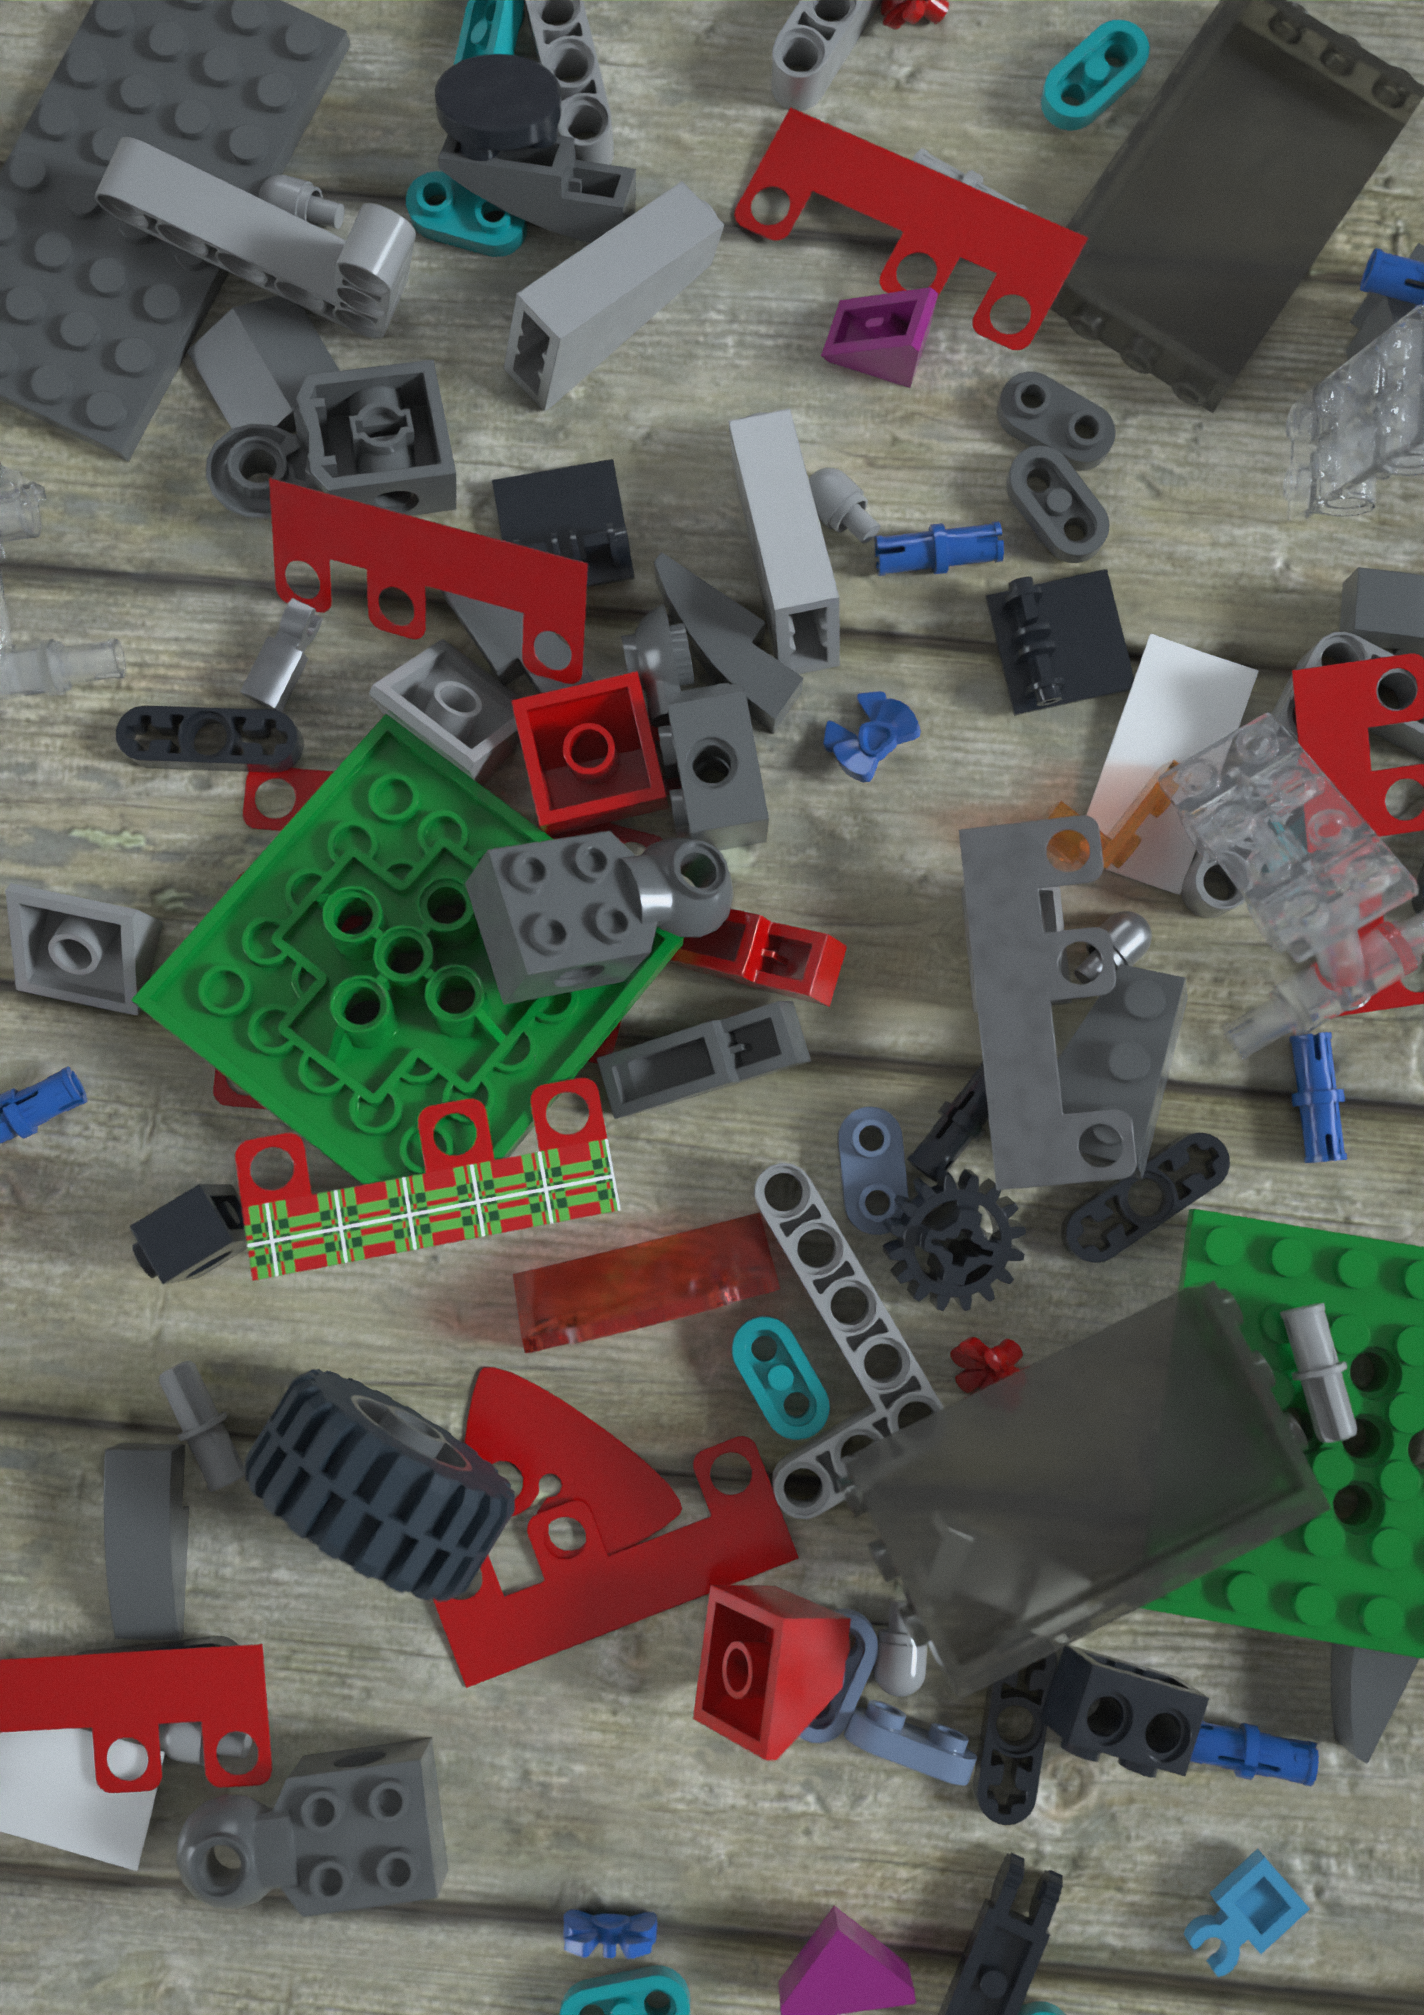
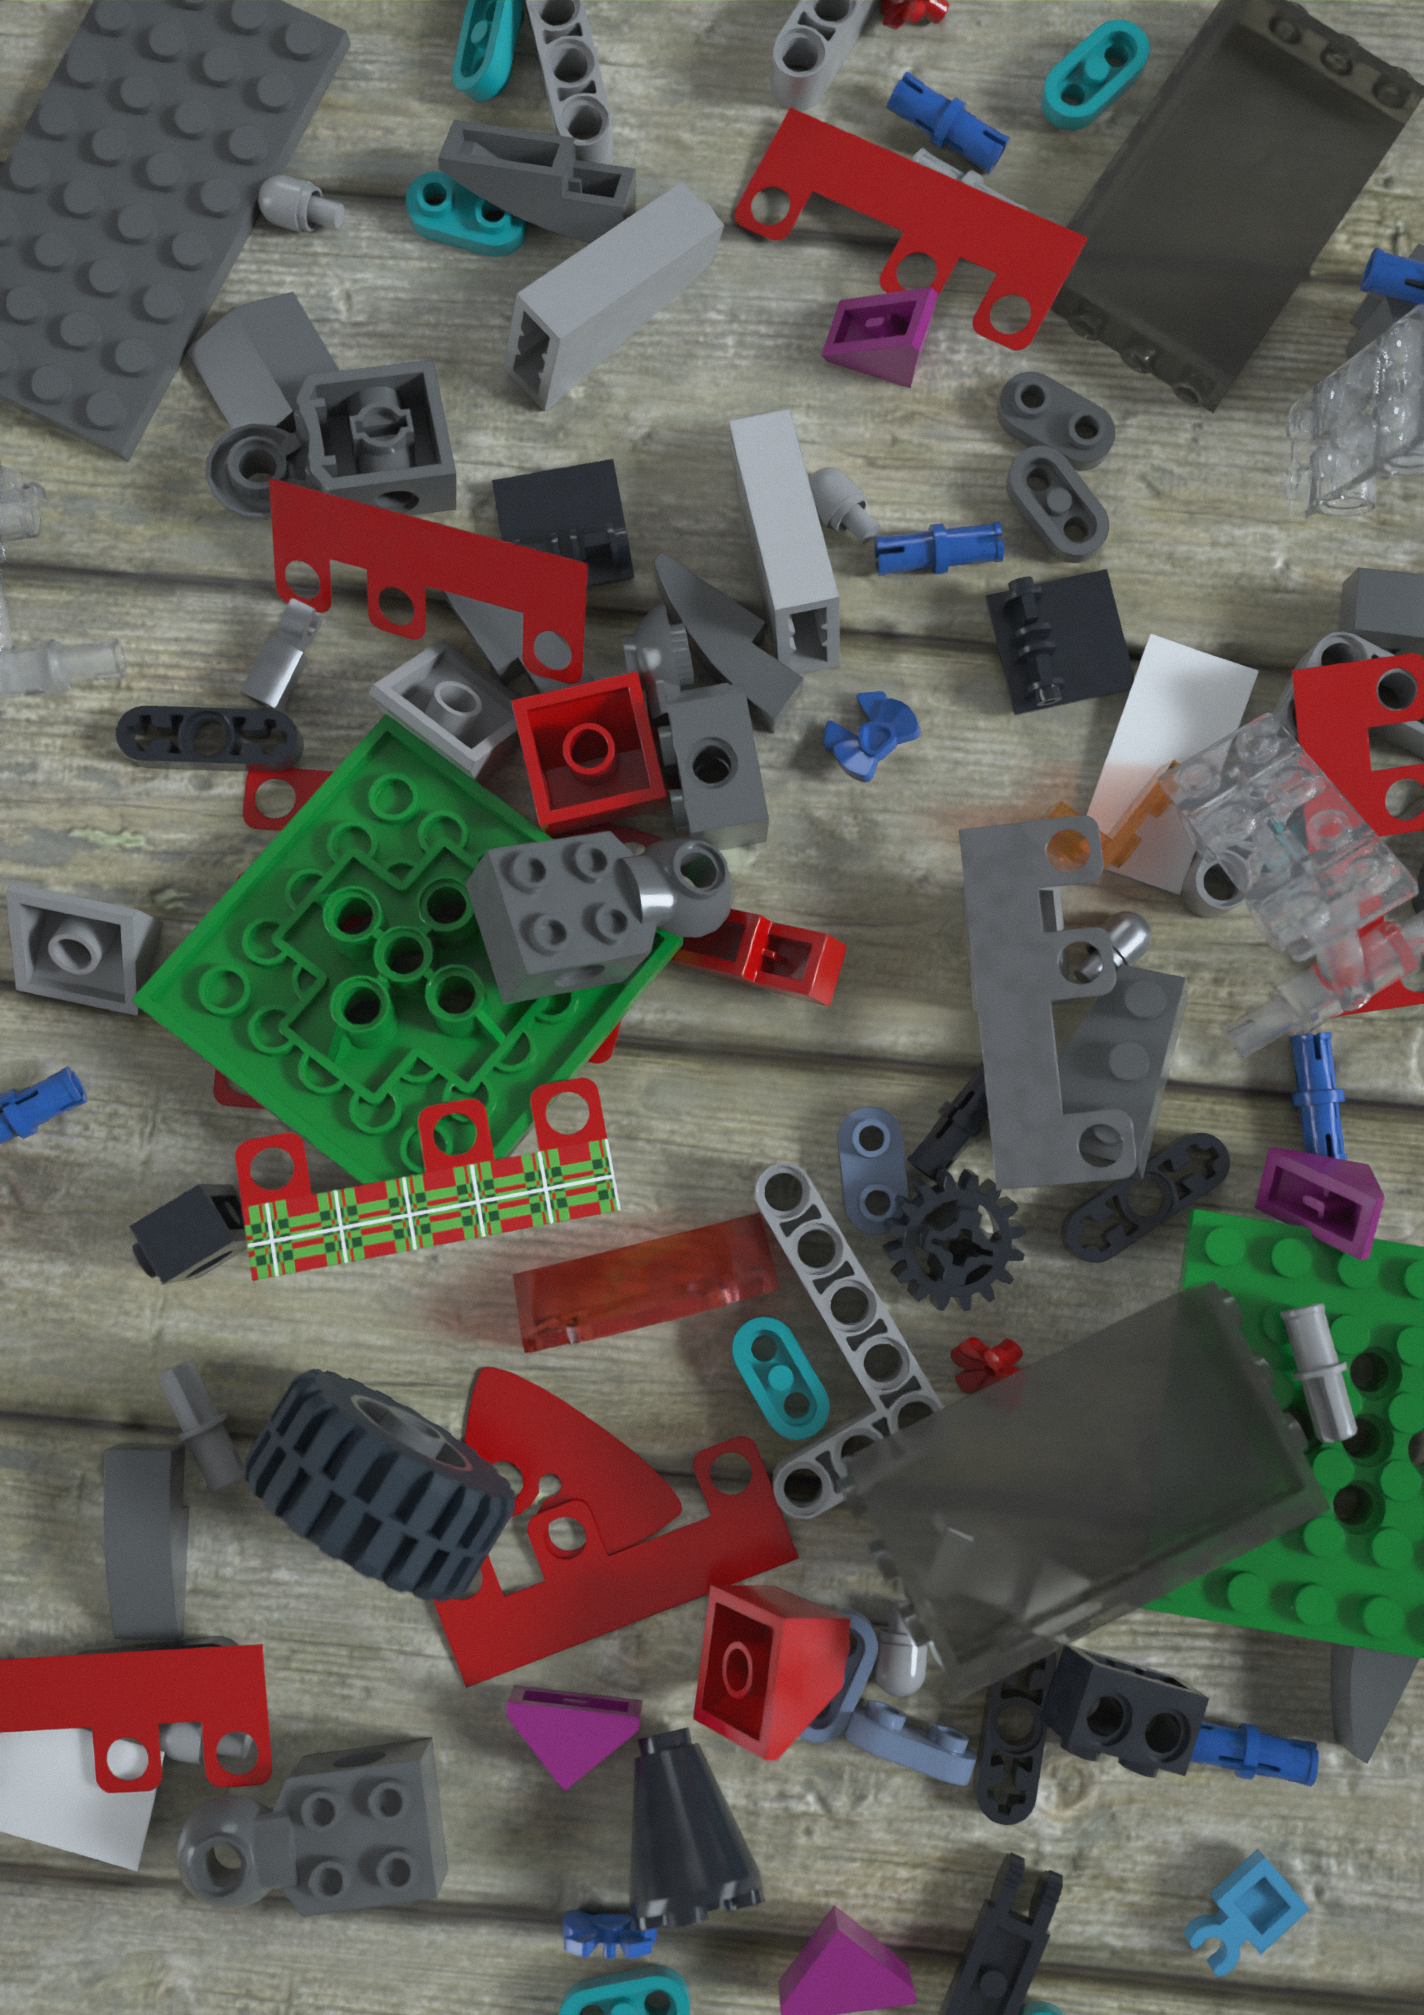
(340, 279): light grey beam -> none
(498, 104): black tile -> none
(571, 1728): none -> magenta slope
(684, 1839): none -> black cone
(703, 1059): dark grey slope -> none
(947, 122): none -> blue pin
(1325, 1194): none -> magenta slope

